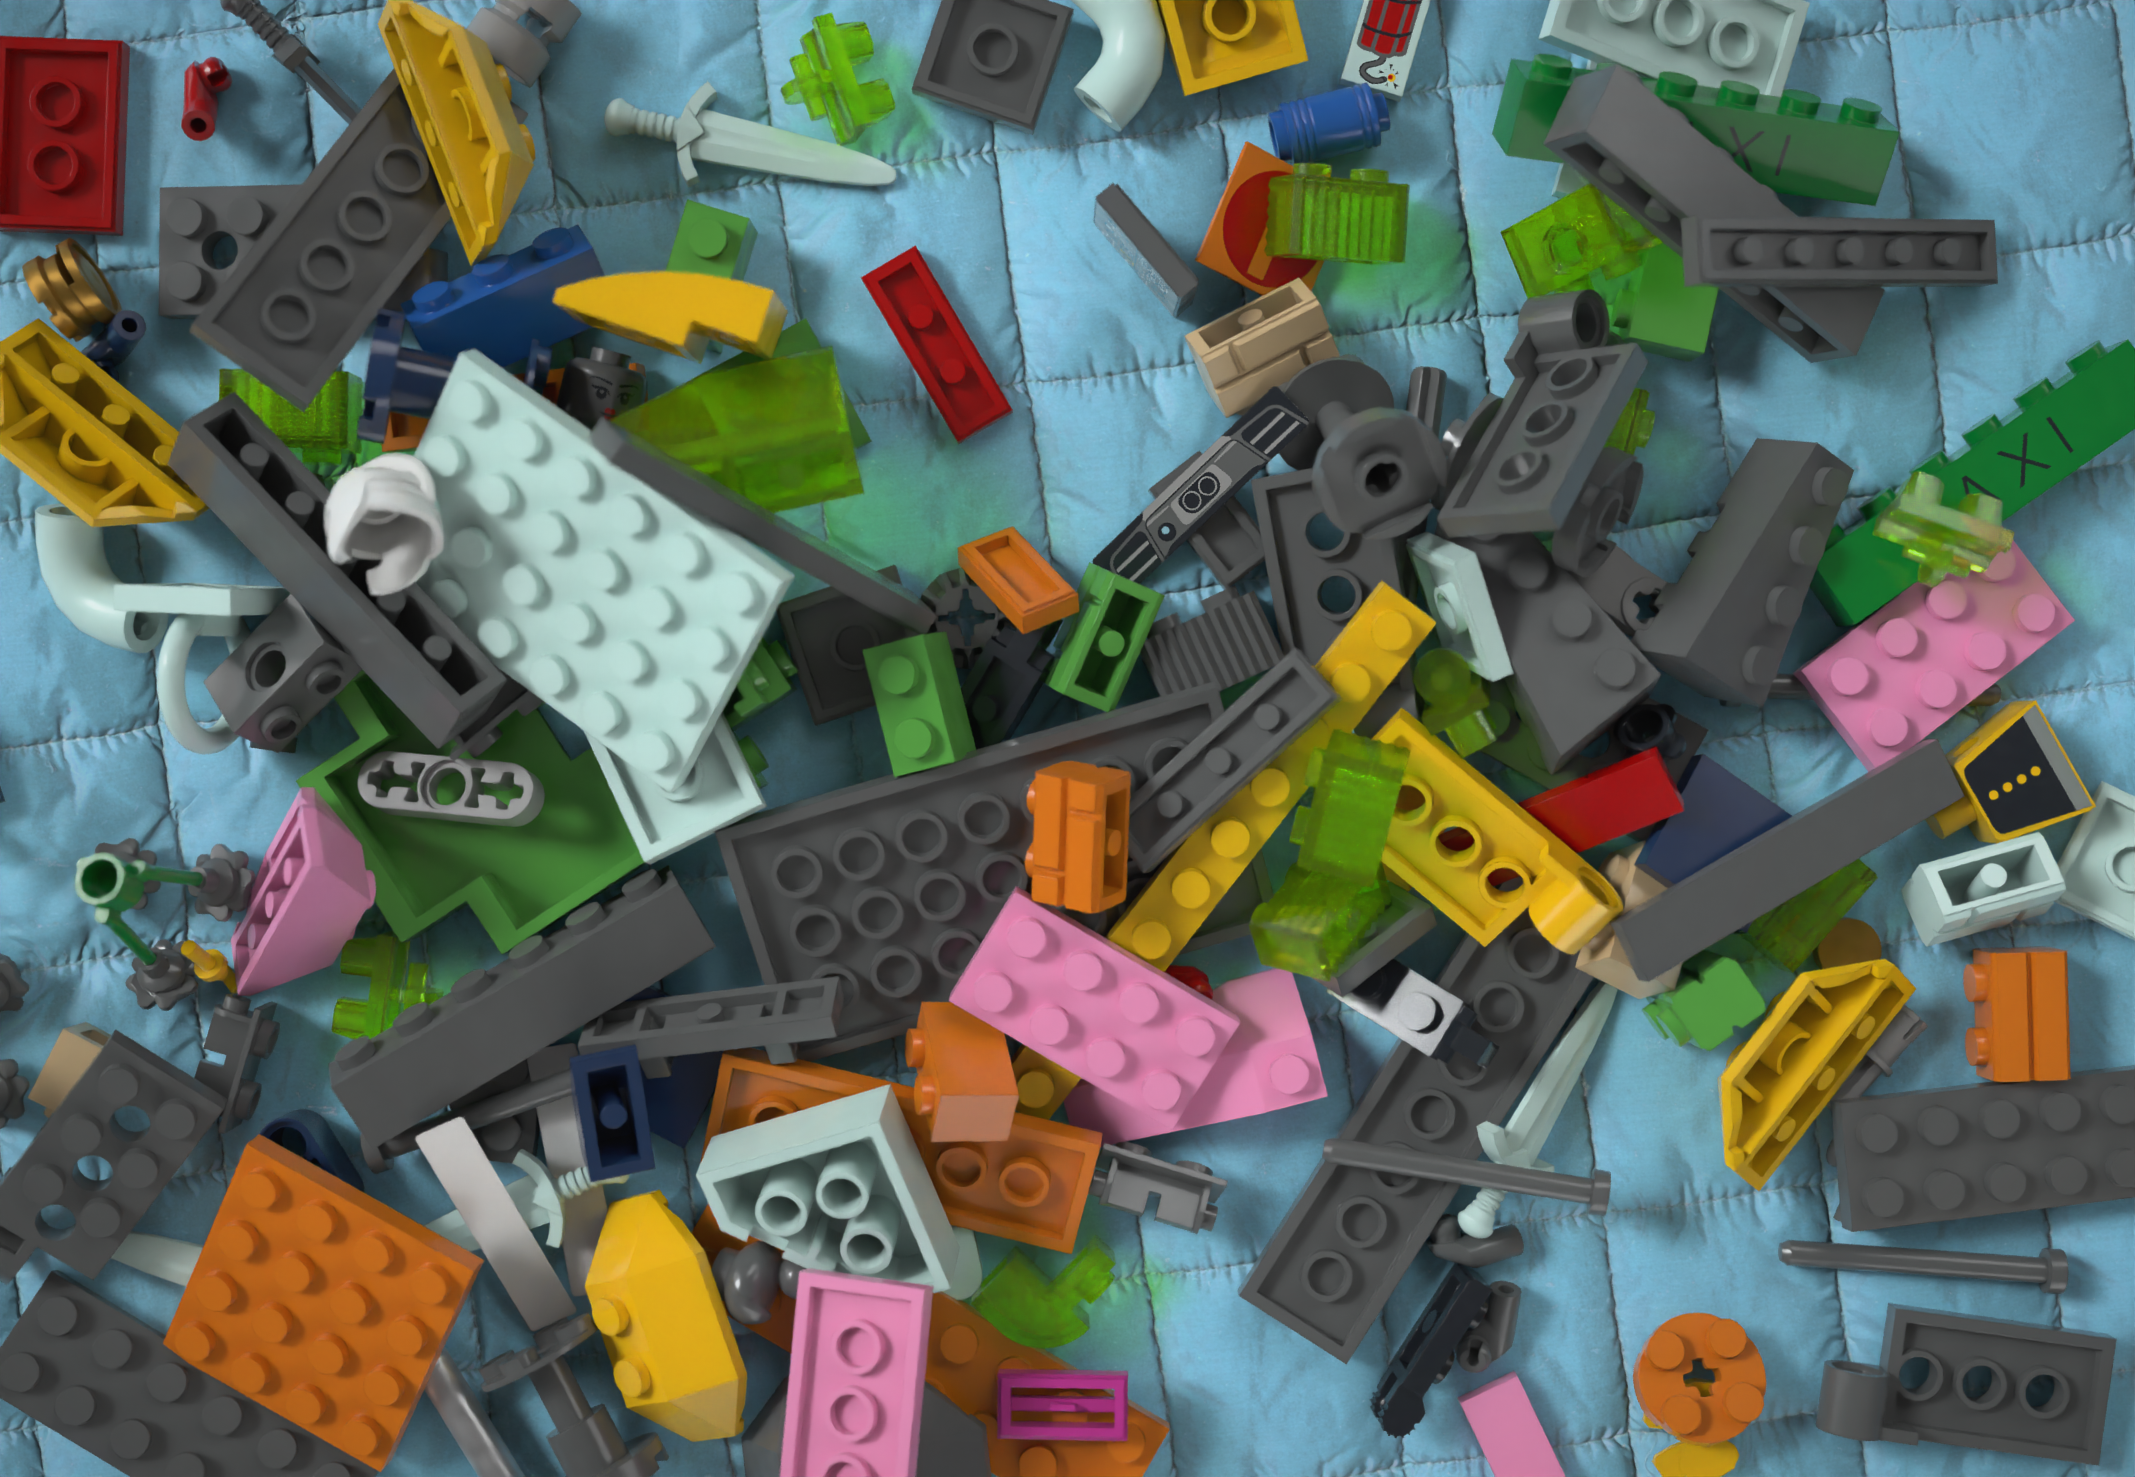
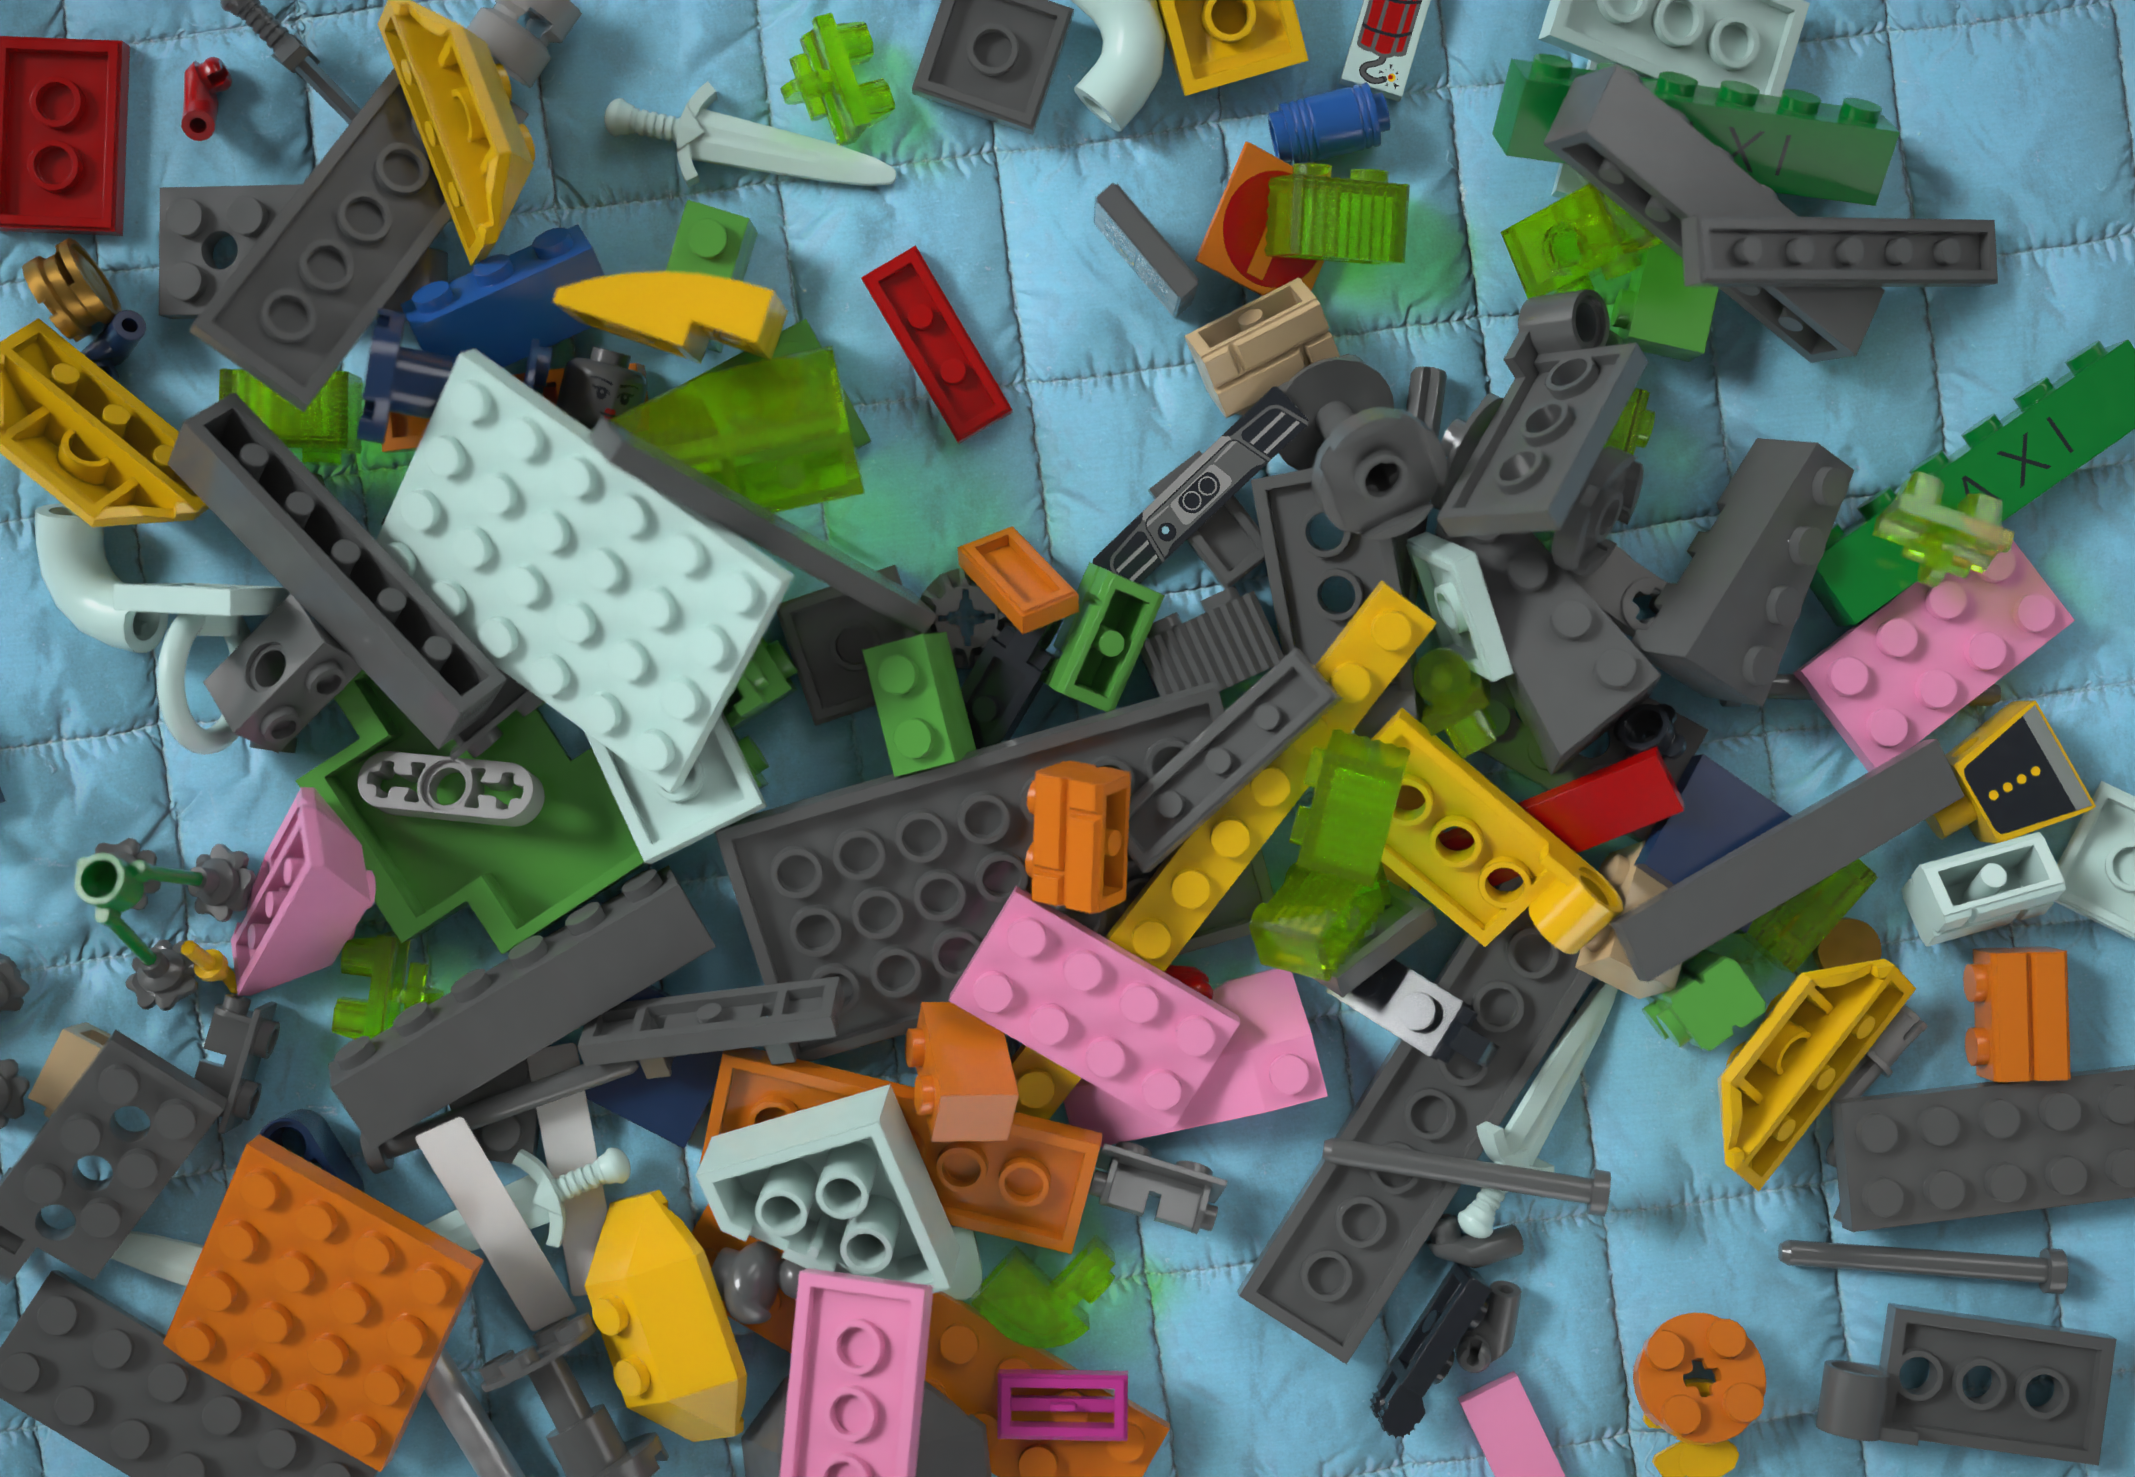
(388, 516): white helmet -> none
(611, 1113): dark blue slope -> none

